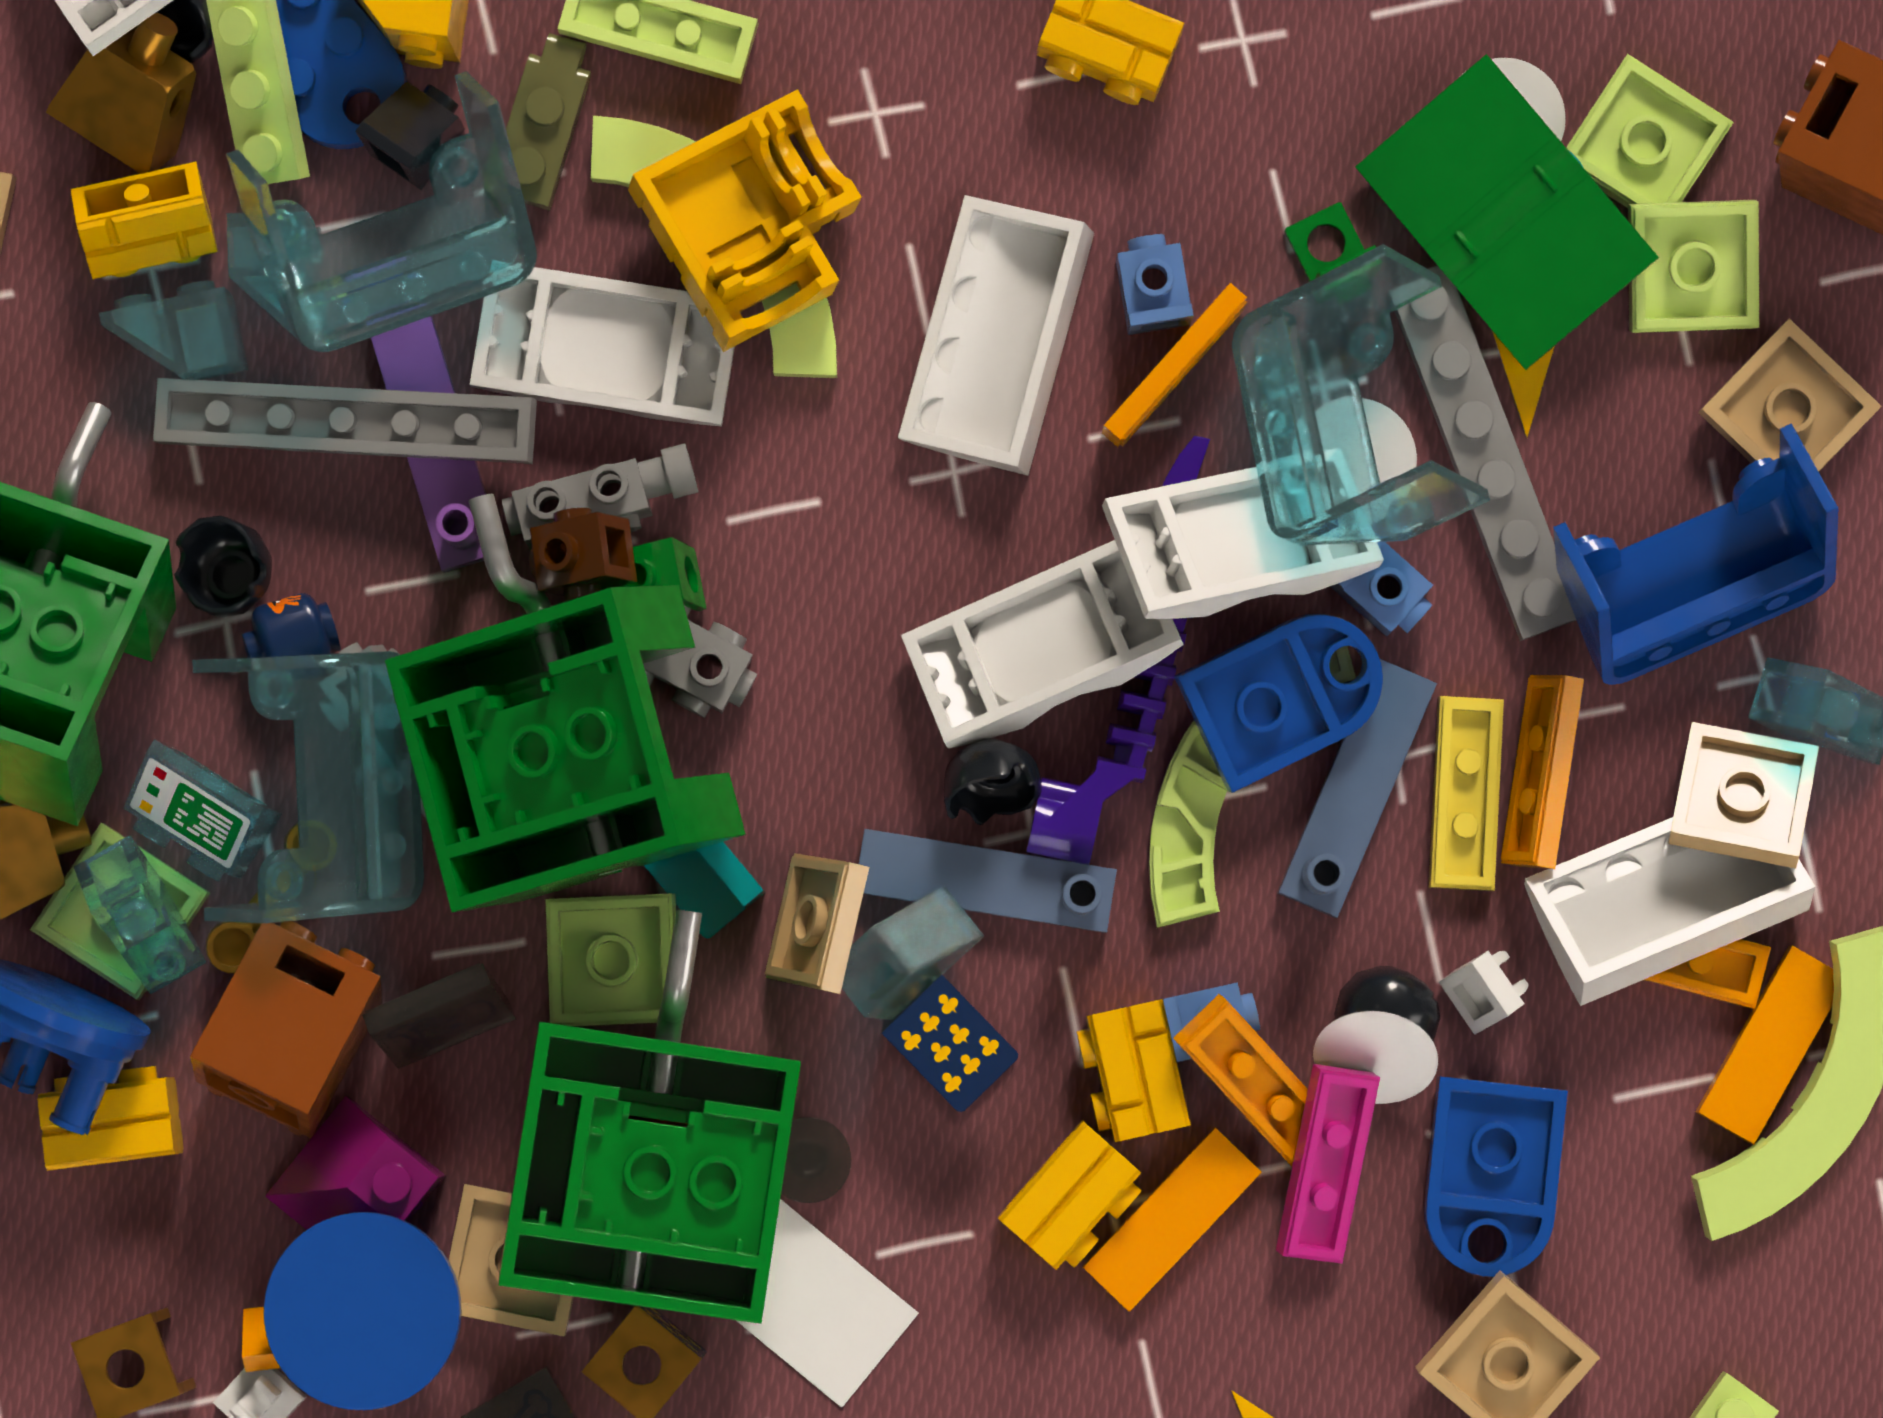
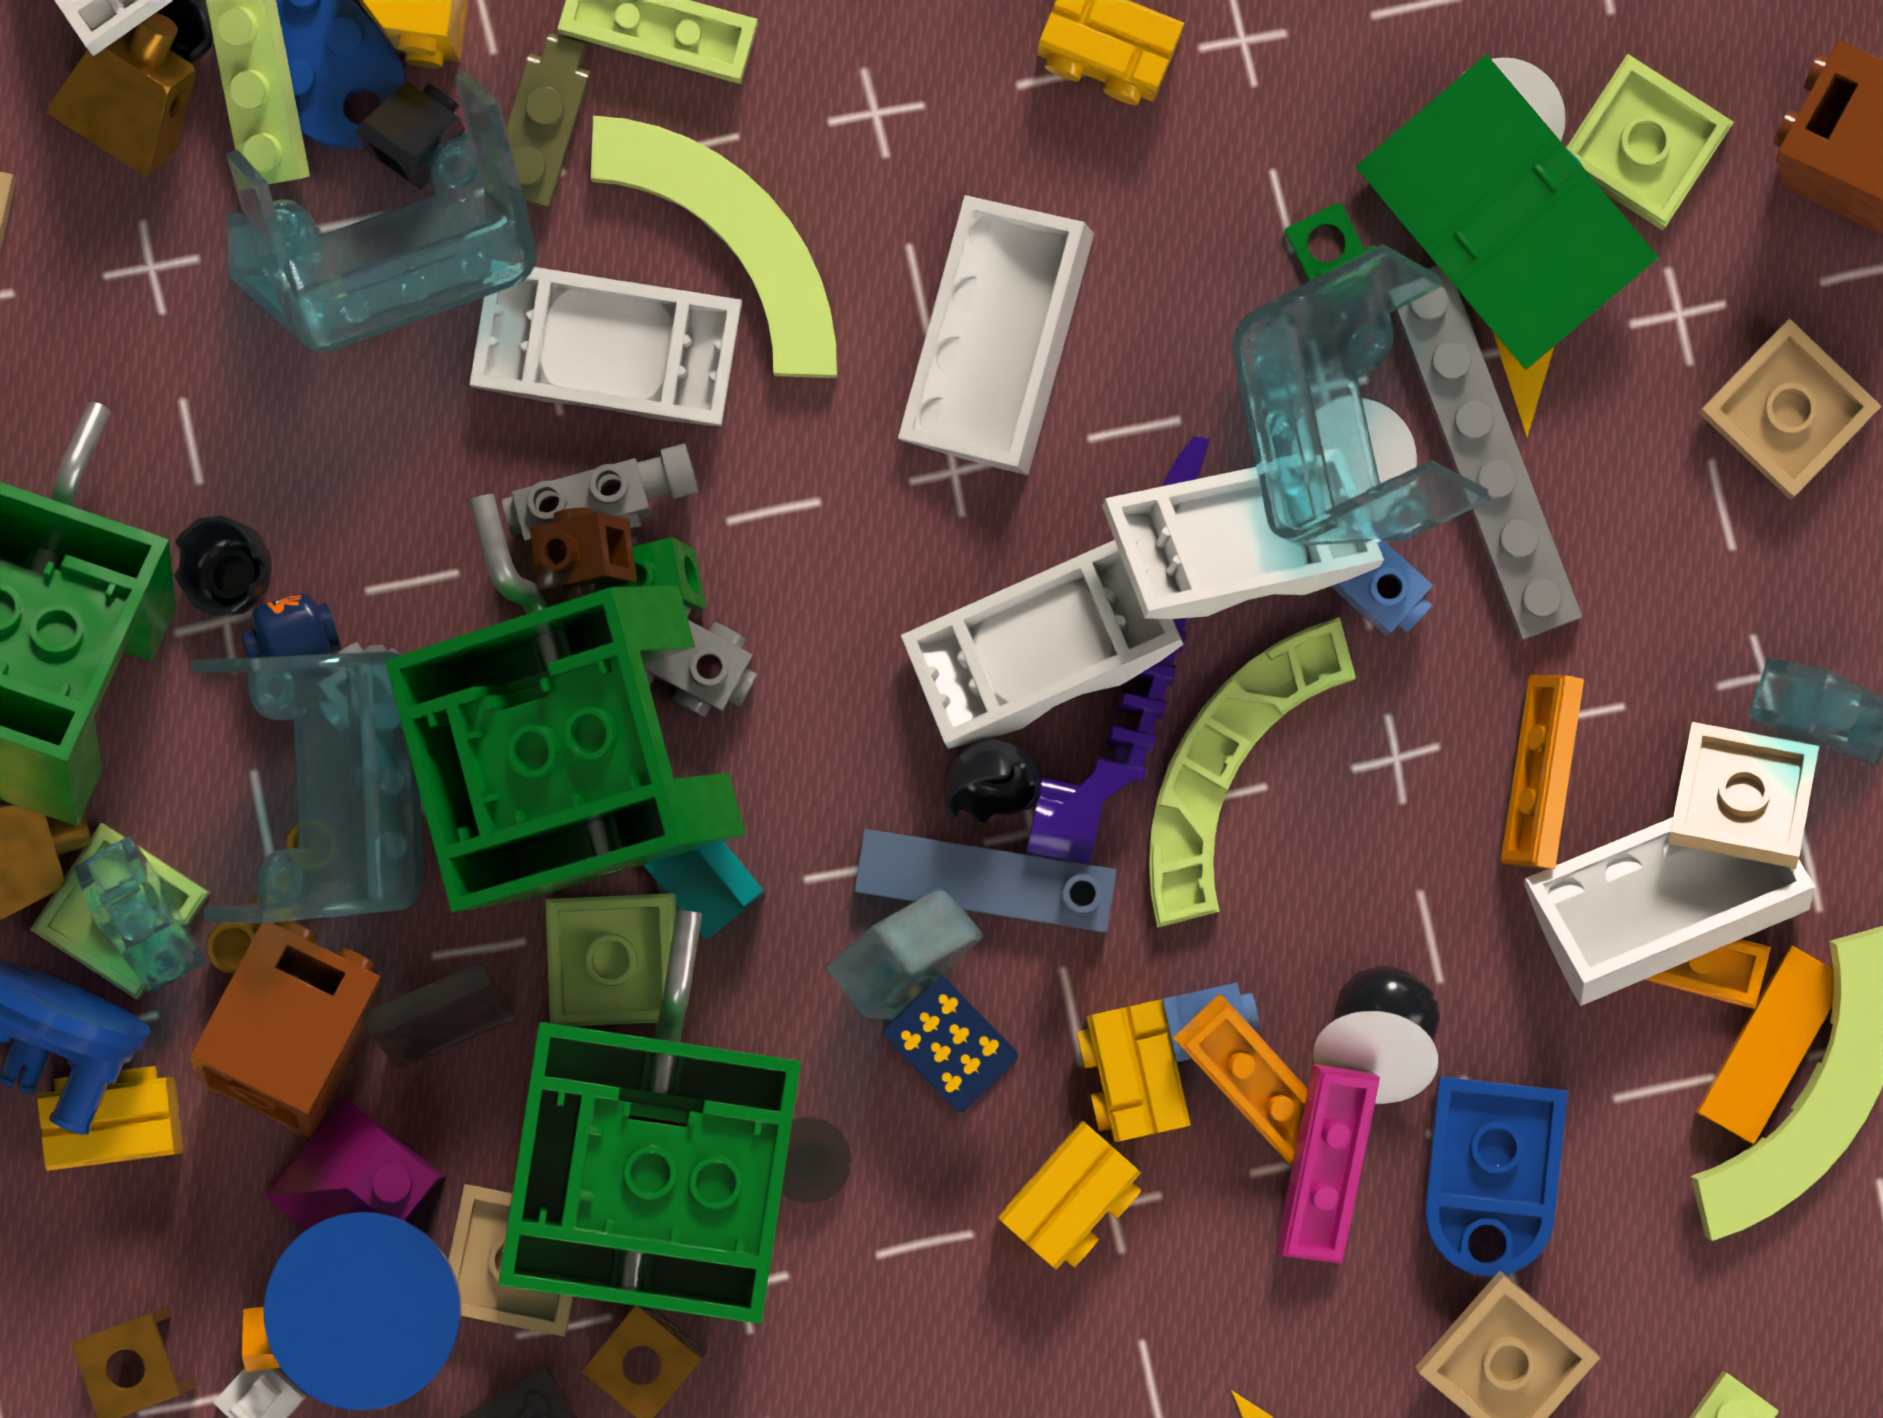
(144, 221): yellow brick -> none
(185, 334): clear light blue slope -> none
(199, 811): slope -> none
(345, 420): light grey plate -> none
(415, 362): medium lavender piece -> none
(744, 217): yellow piece -> none
(816, 922): tan tile -> none
(826, 1310): white sticker -> none
(1148, 308): medium blue brick -> none
(1171, 1219): light orange tile -> none
(1175, 366): light orange tile -> none
(1277, 698): blue plate -> none
(1356, 794): sand blue piece -> none
(1466, 793): light yellow tile -> none
(1483, 991): white tile -> none
(1703, 268): yellowish green tile -> none
(1706, 574): blue windscreen -> none

